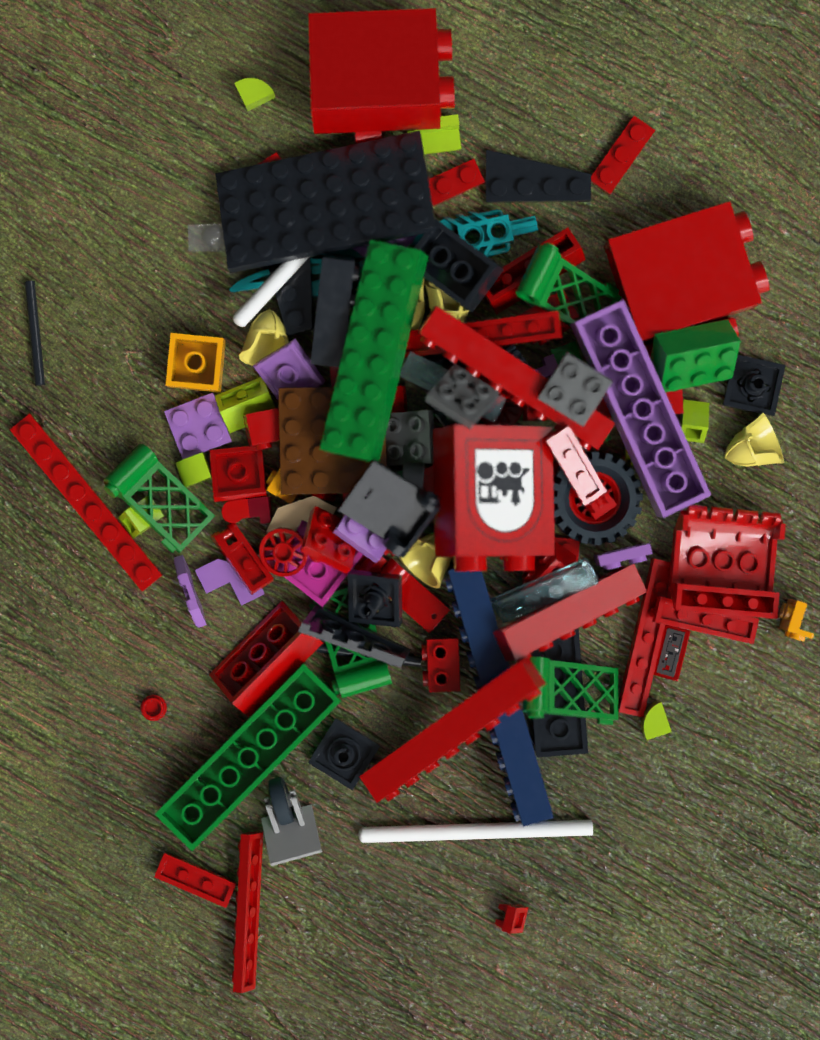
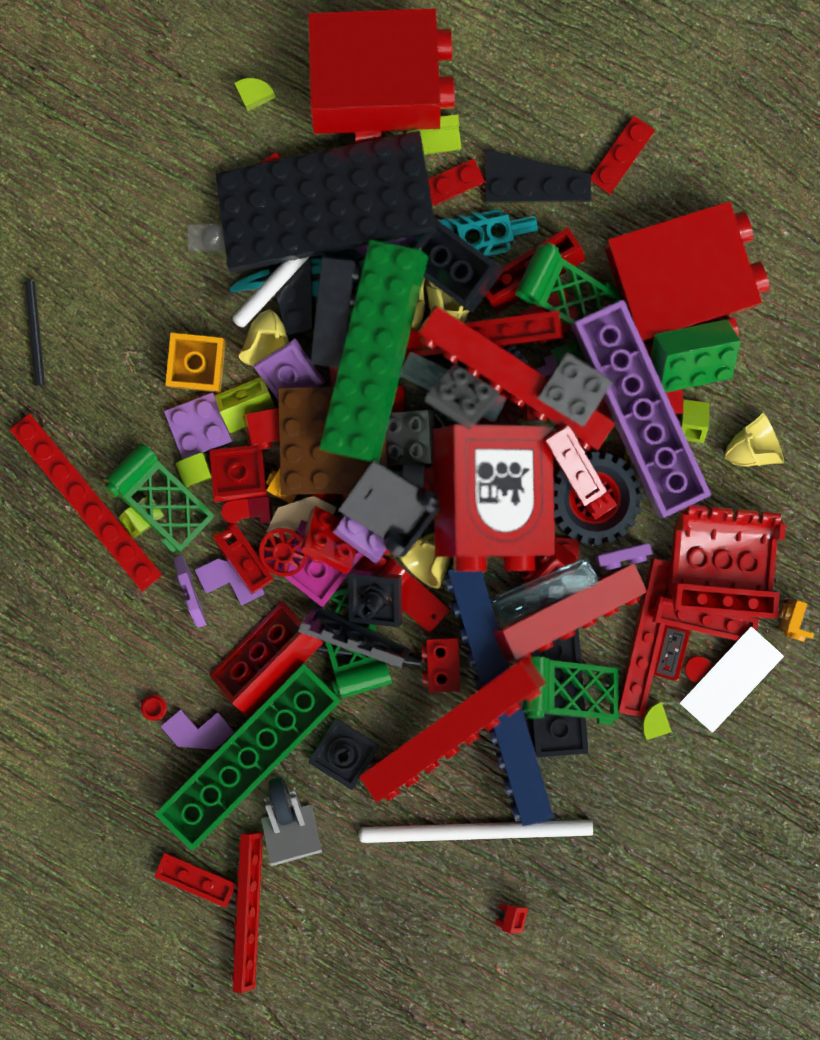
(186, 734): none -> medium lavender tile
(697, 668): none -> red tile
(731, 679): none -> white sticker
(754, 385): black plate -> none

